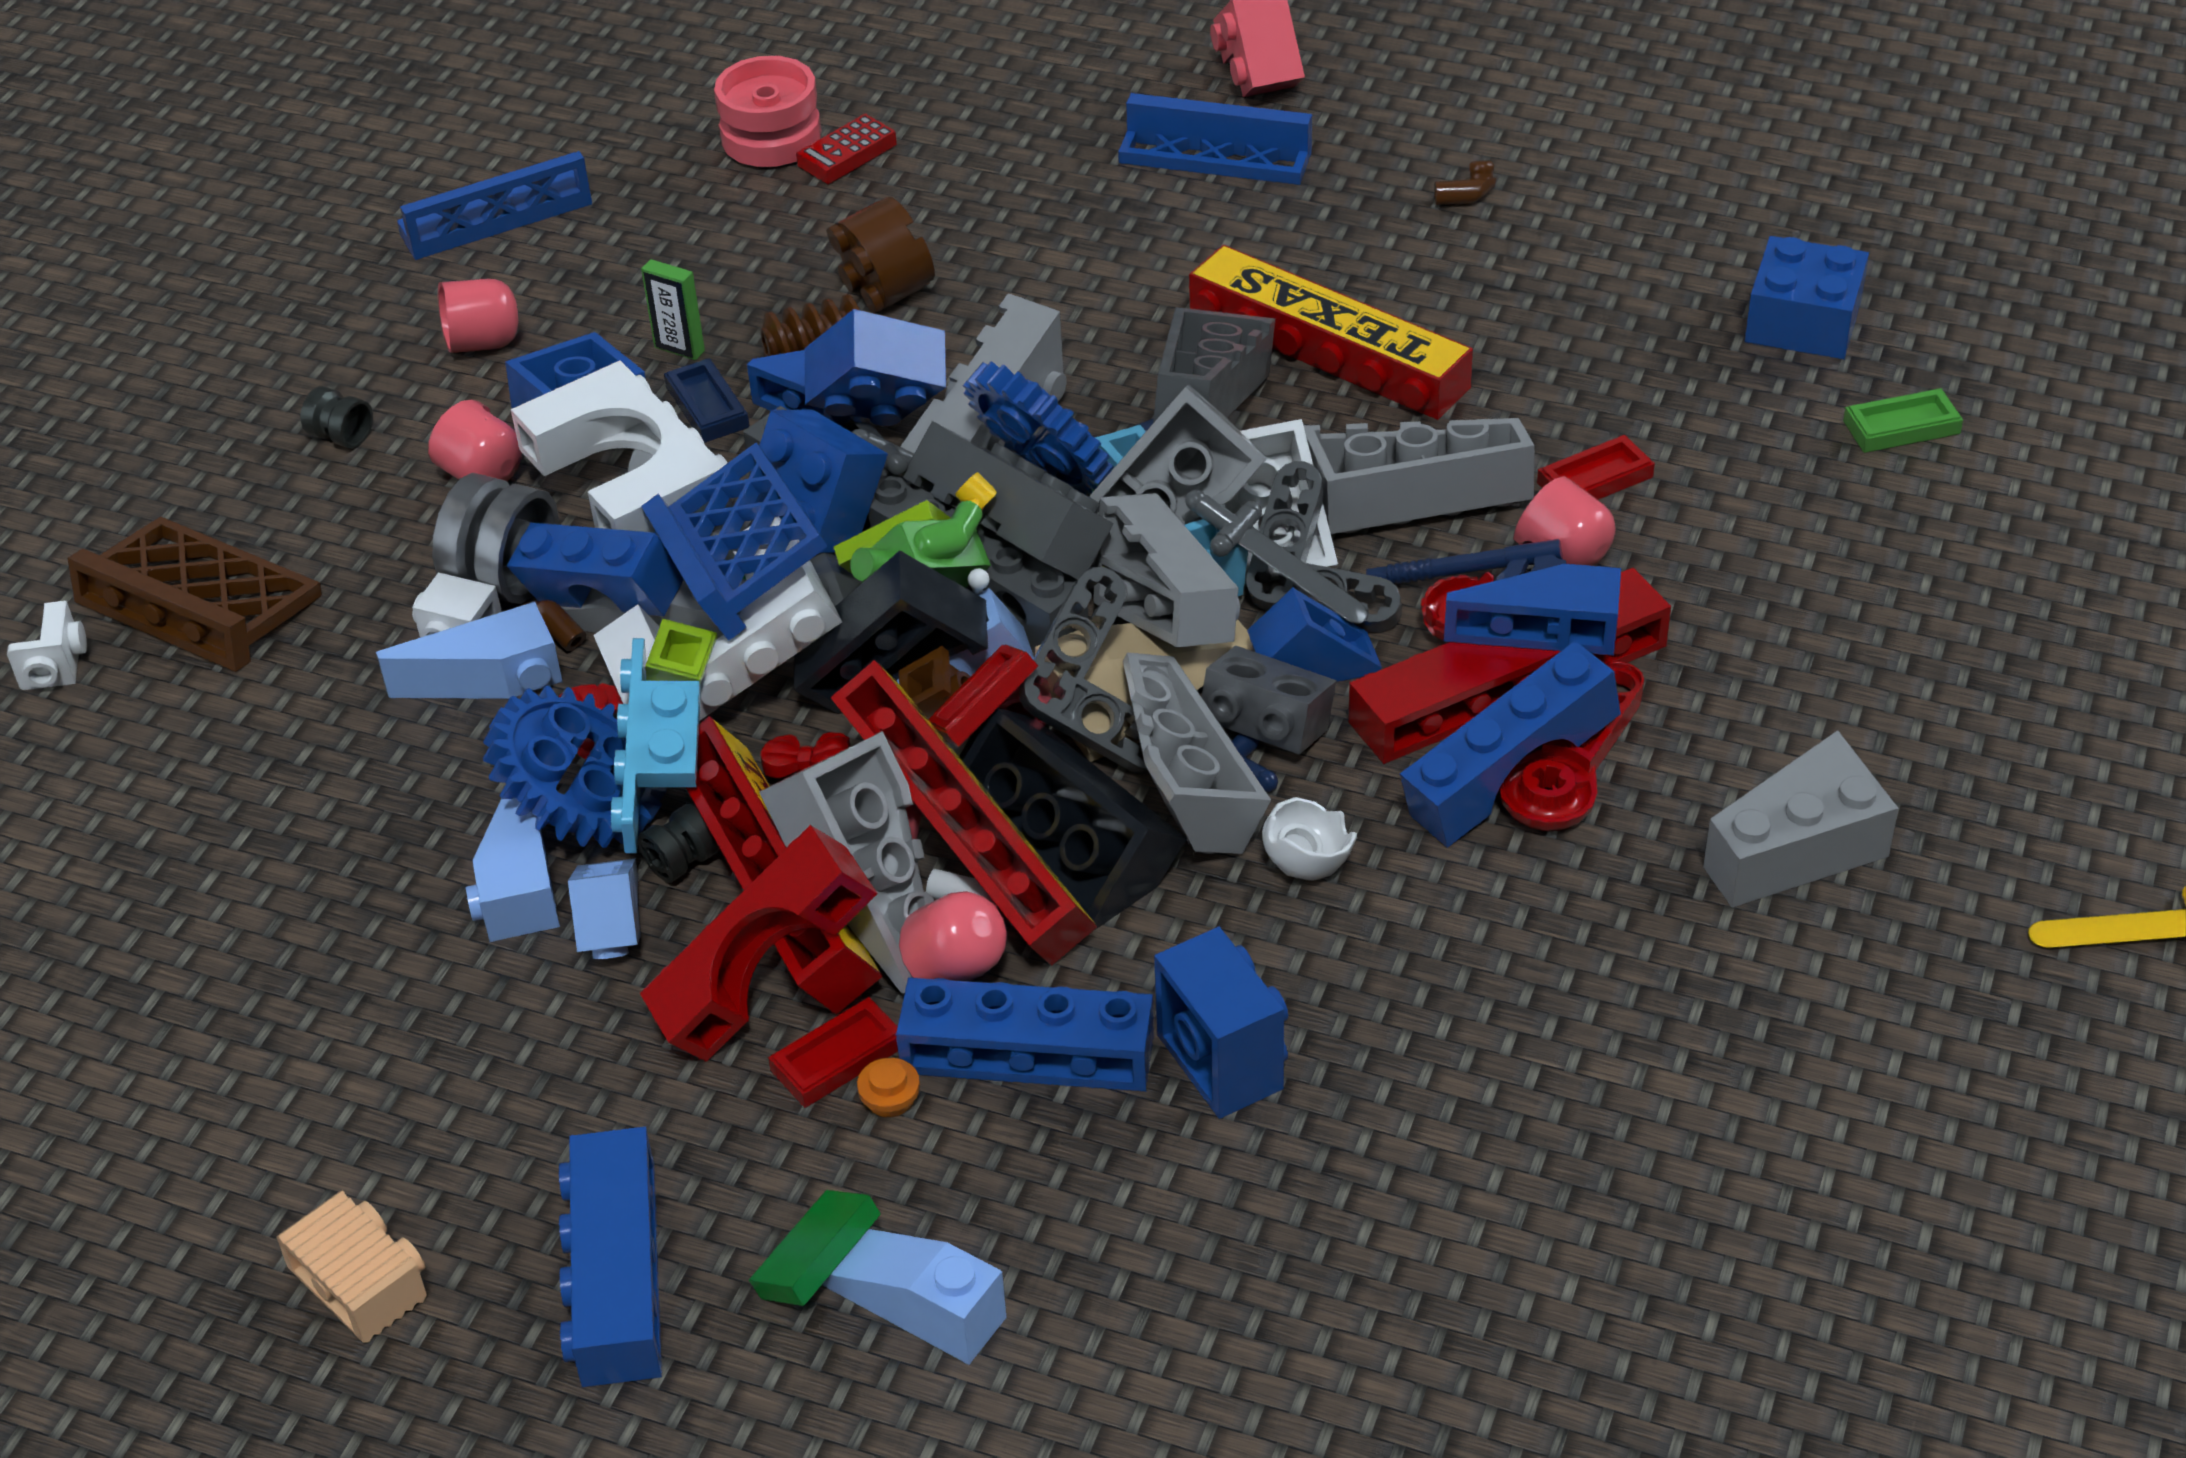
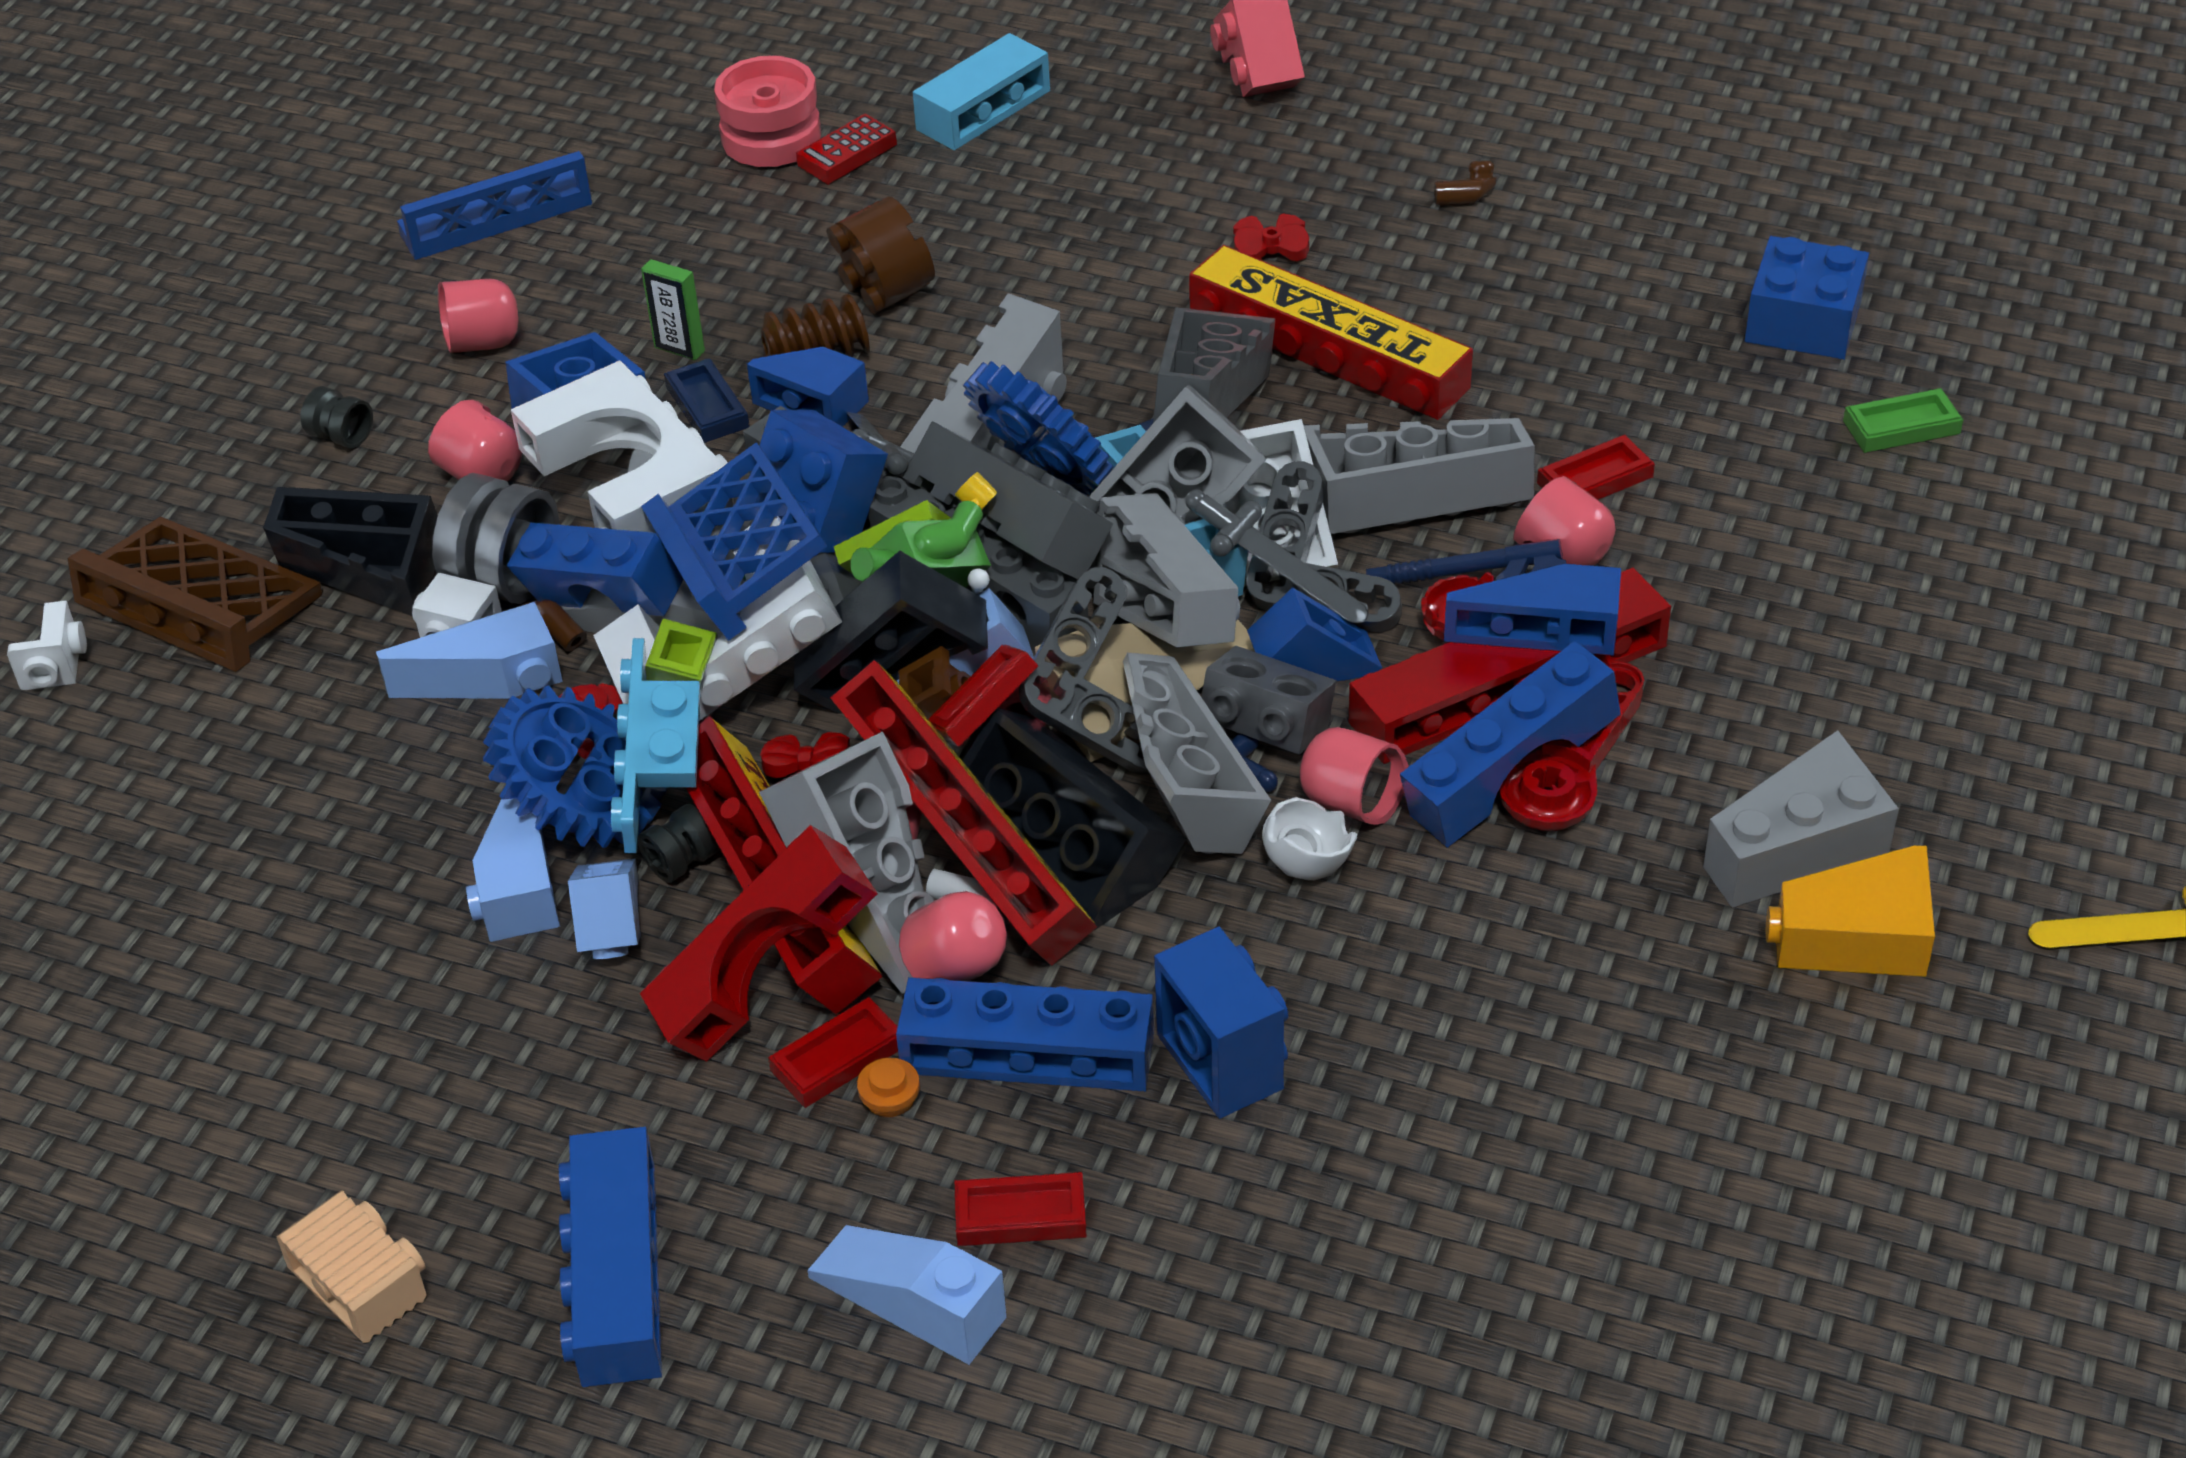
(356, 541): none -> black wedge
(814, 1247): green tile -> none
(874, 367): blue brick -> none
(981, 91): none -> medium azure brick
(1020, 1209): none -> red tile
(1218, 133): blue fence -> none
(1286, 238): none -> red piece
(1337, 768): none -> coral helmet
(1858, 917): none -> light orange slope

